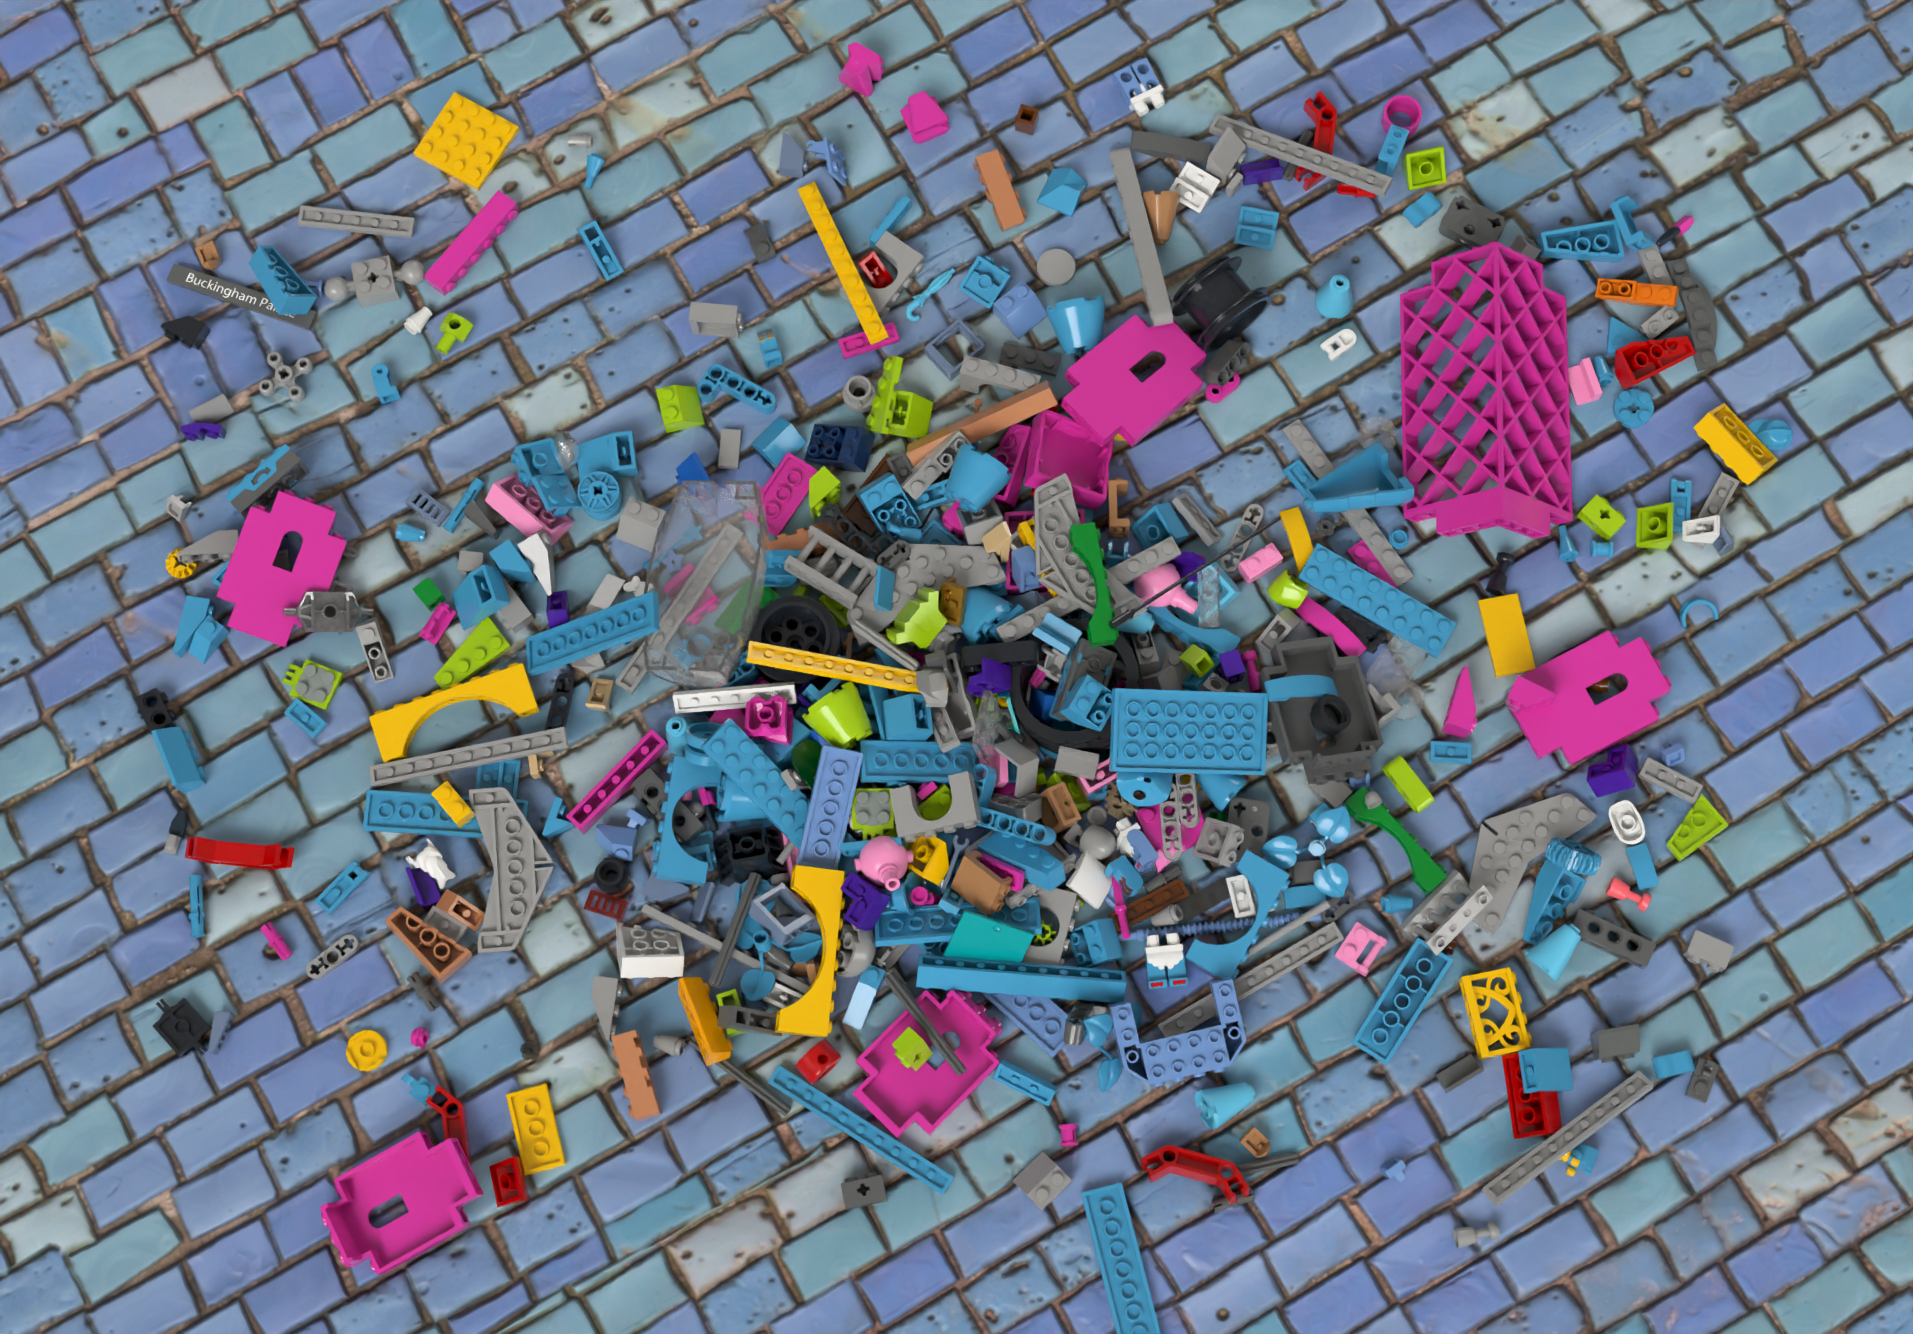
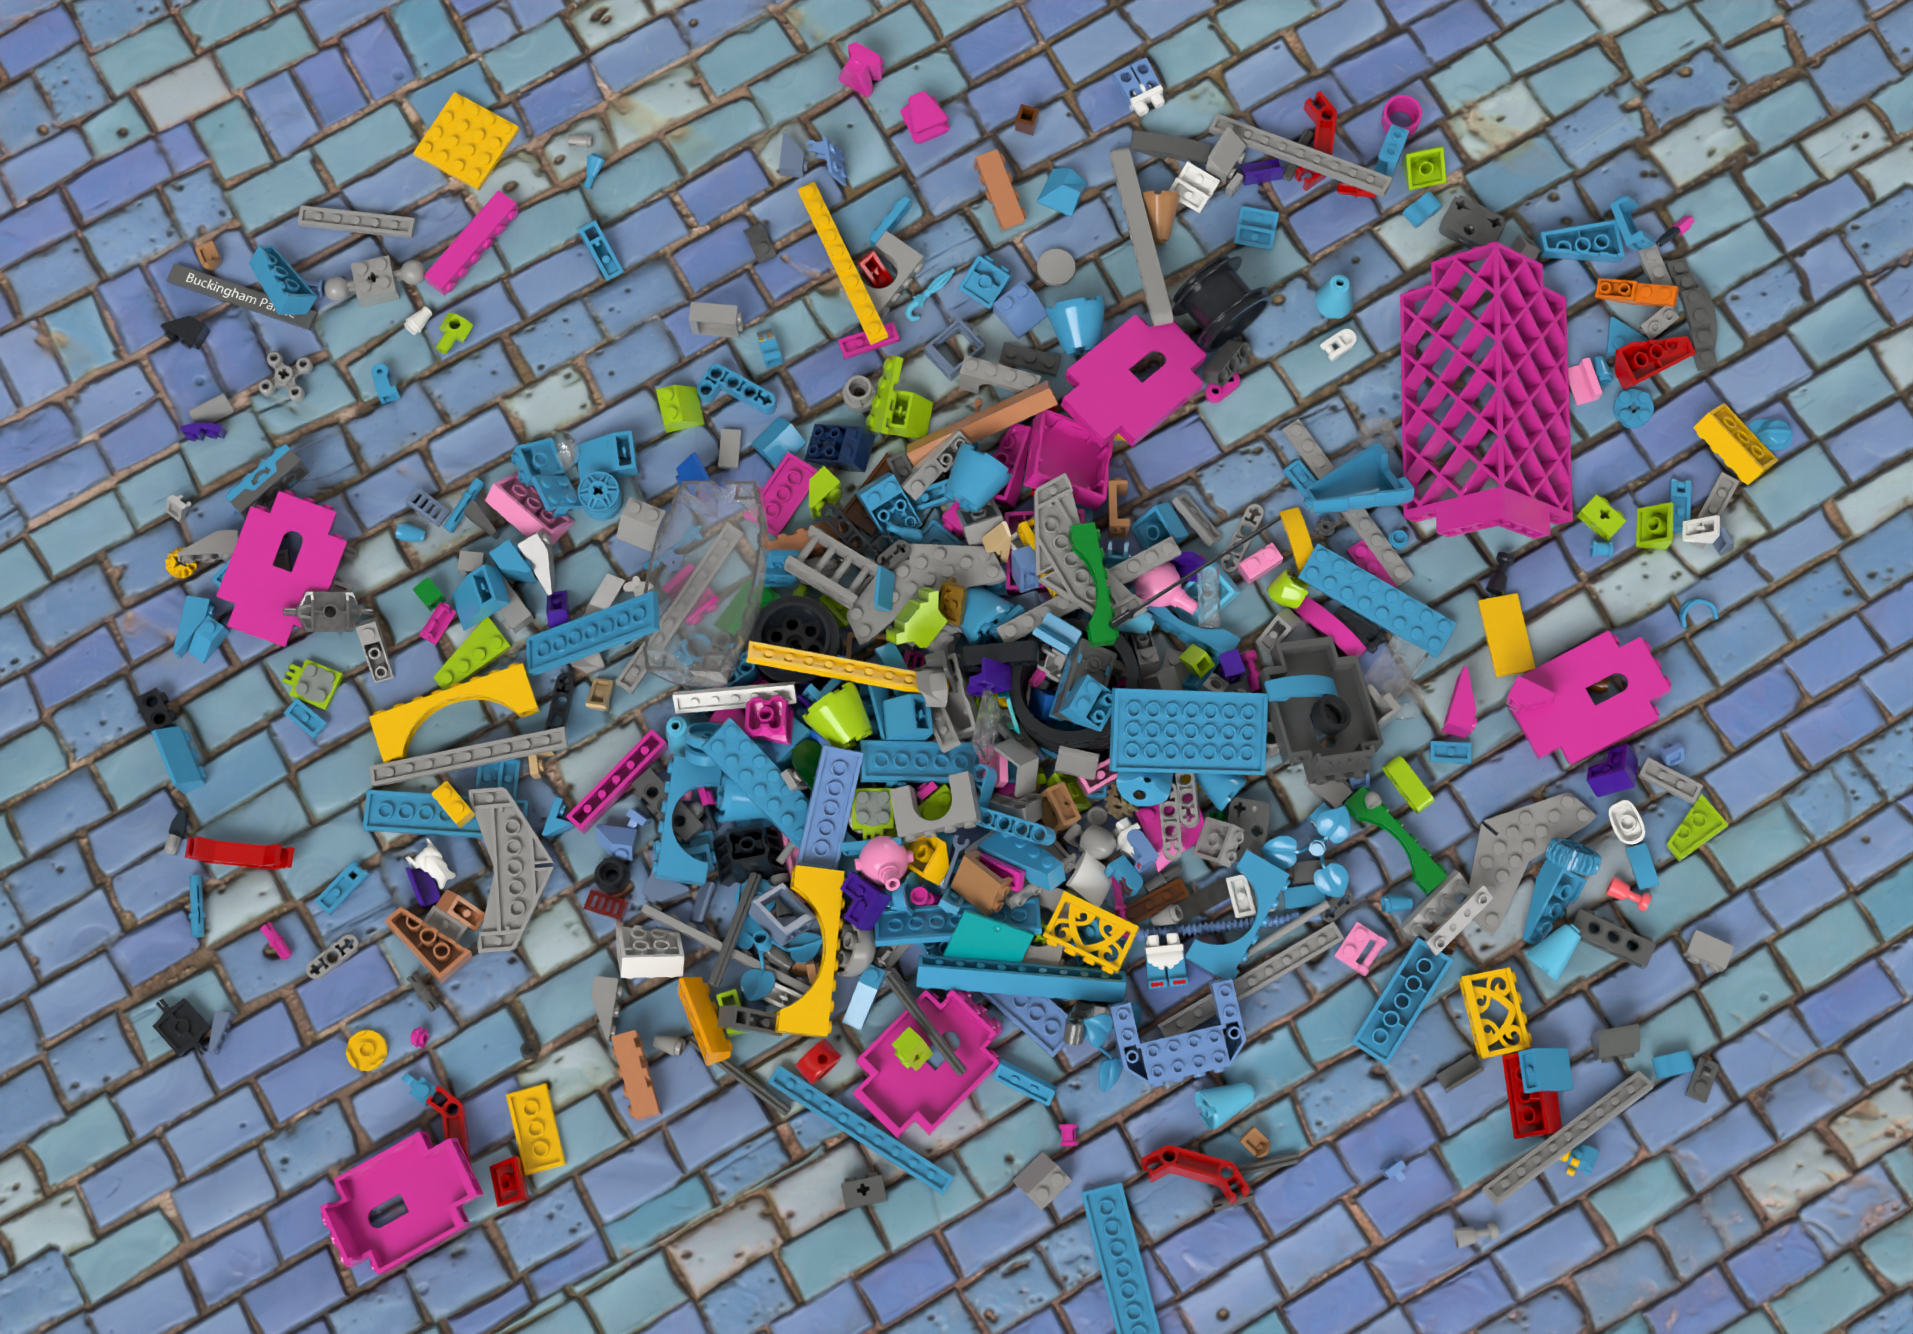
(885, 645): light grey axle -> none
(1079, 906): none -> yellow fence
(1566, 549): dark azure cone -> none

